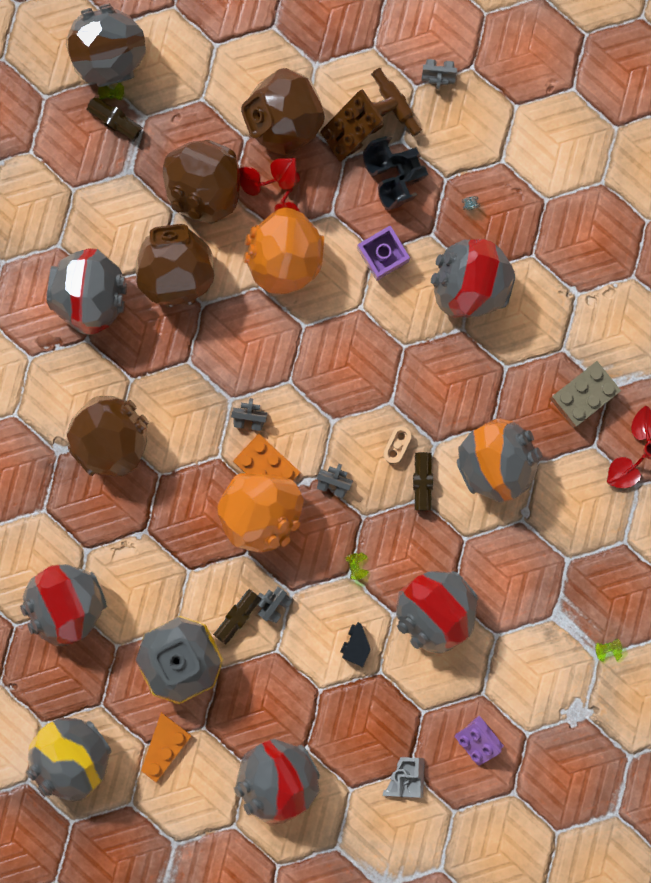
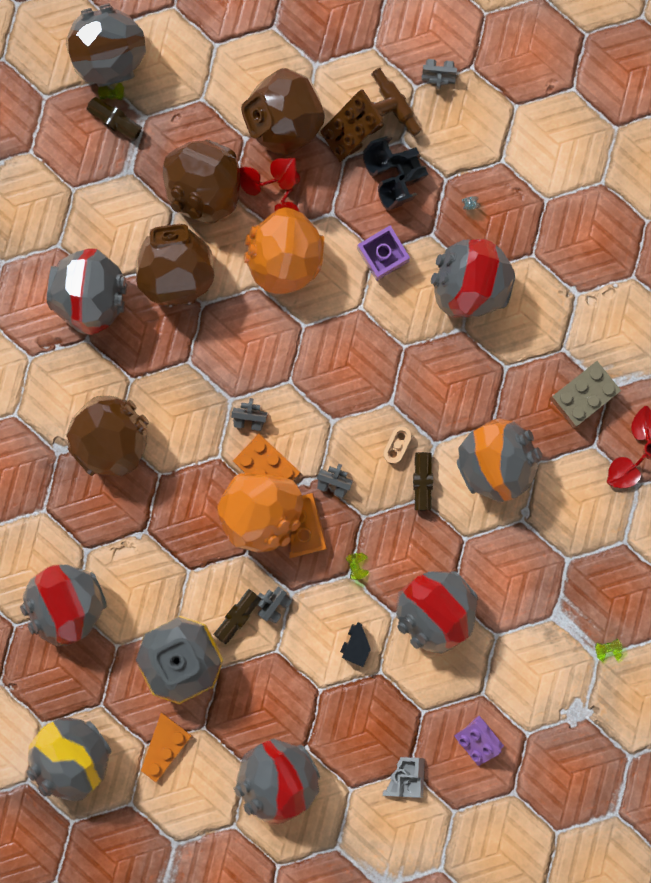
(309, 535): none -> orange wing

